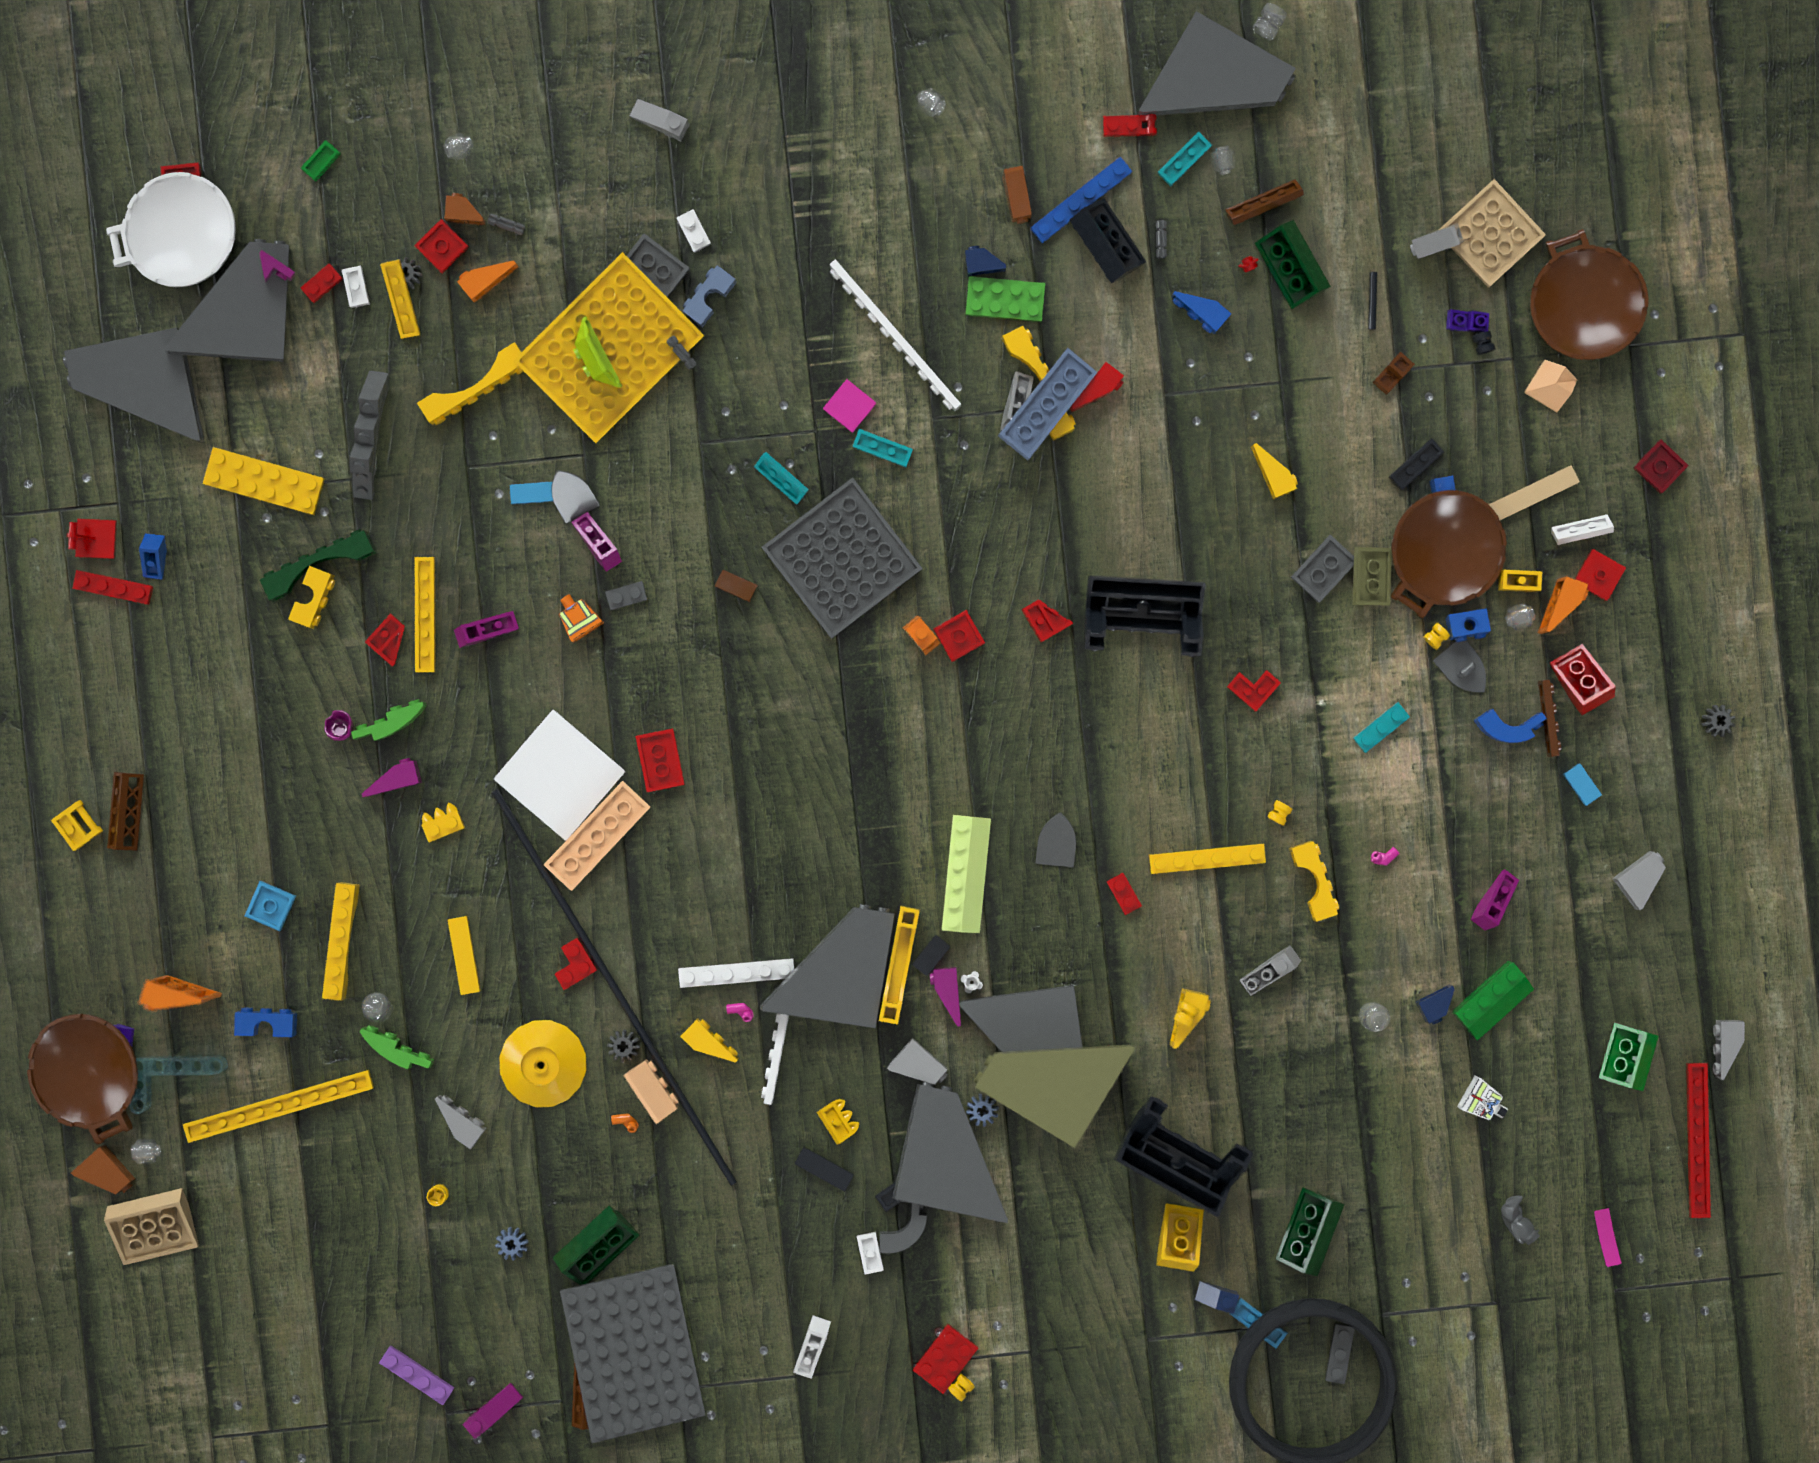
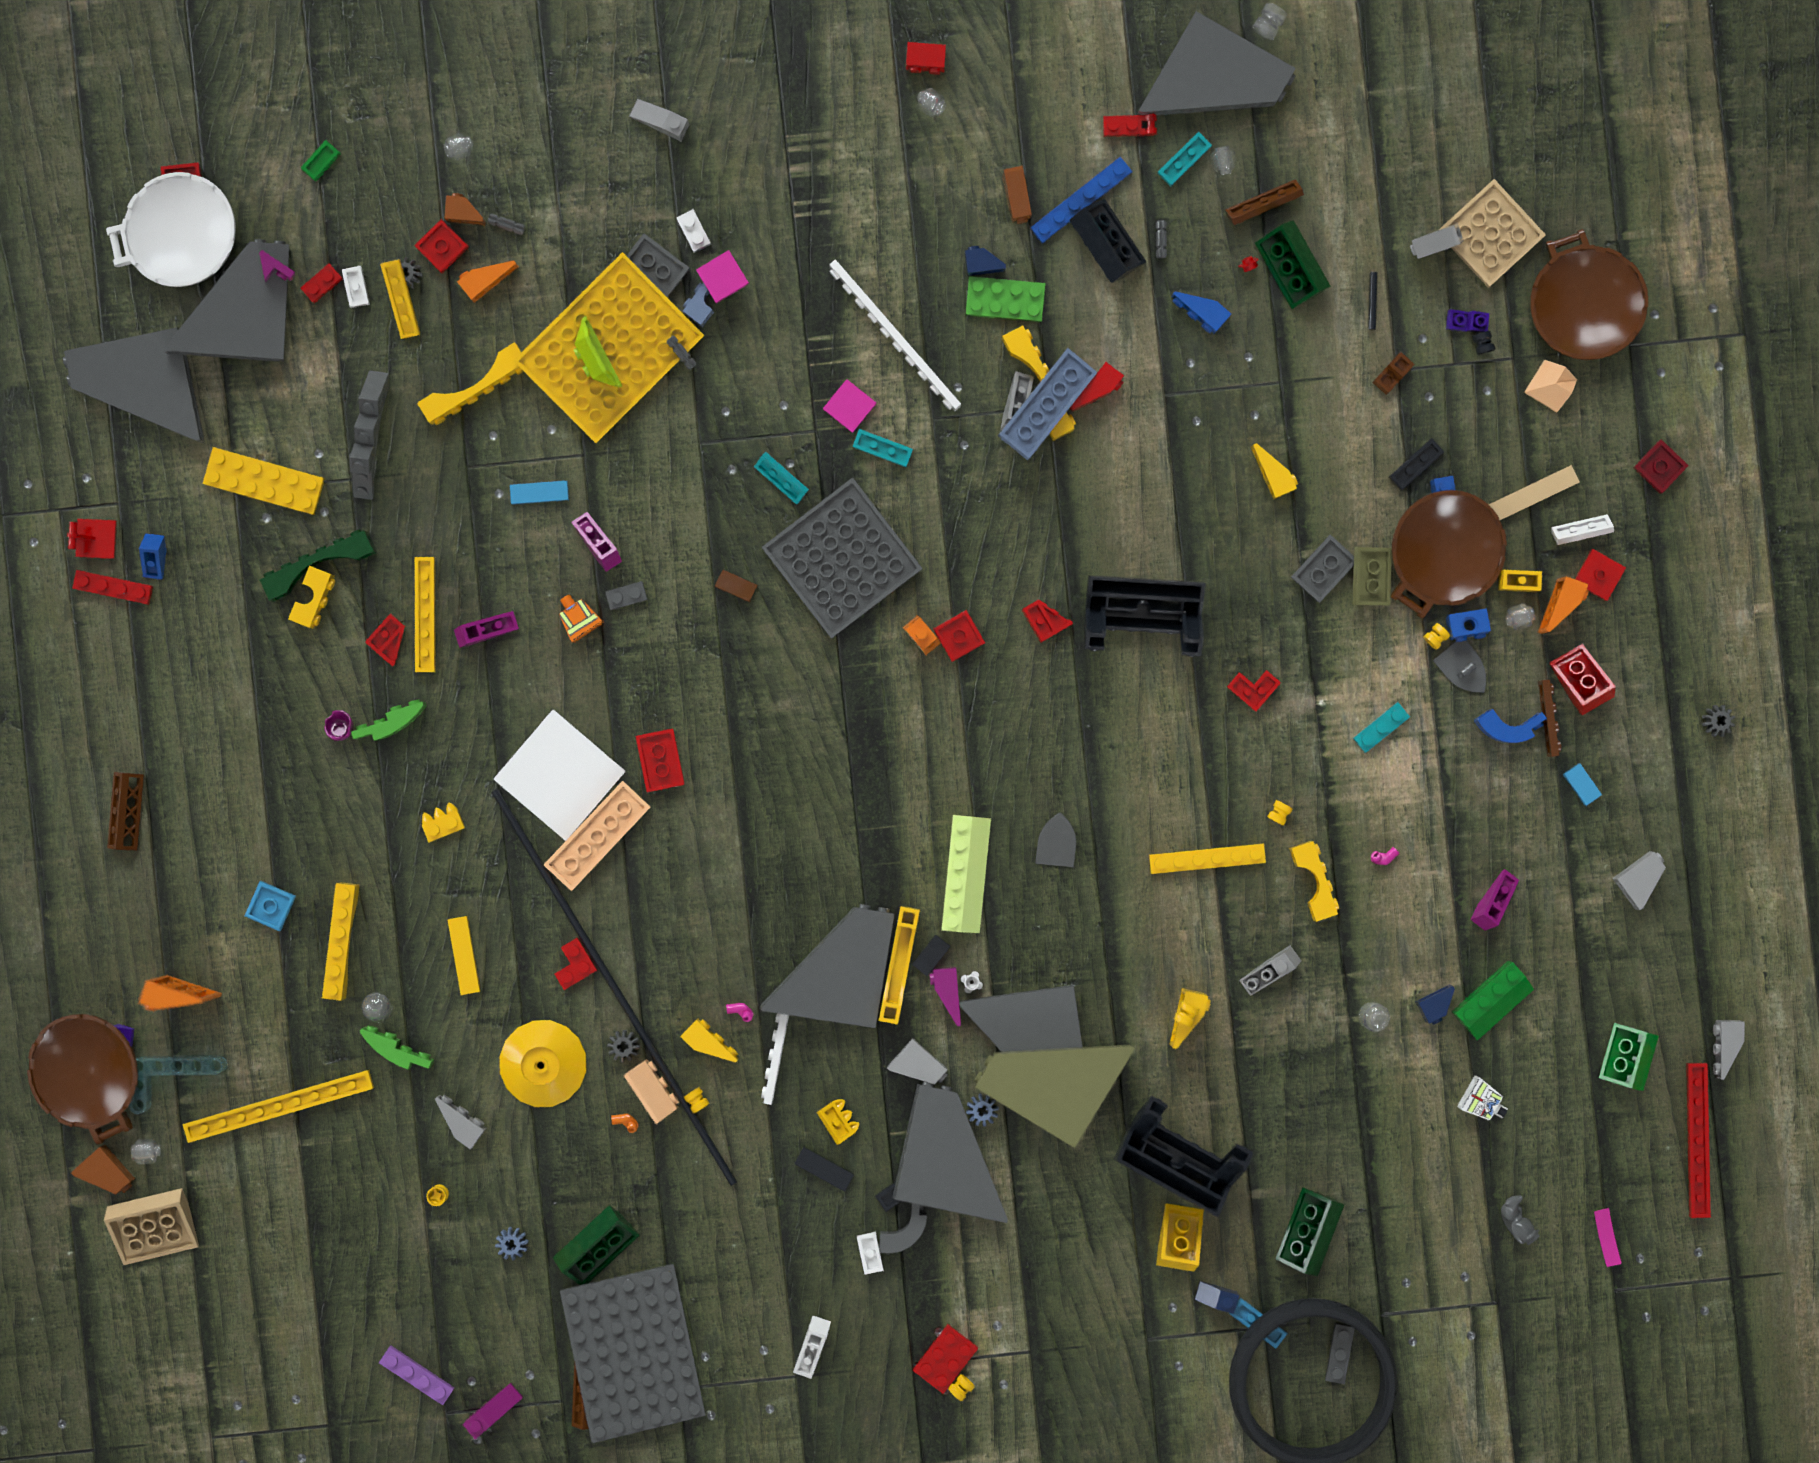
(72, 830): yellow plate -> none
(283, 1022): blue arch -> none
(397, 777): magenta slope -> none
(572, 495): shield -> none
(696, 1100): none -> yellow wheel
(722, 276): none -> dark pink tile
(735, 973): white plate -> none
(925, 57): none -> red brick
(1124, 893): red plate -> none

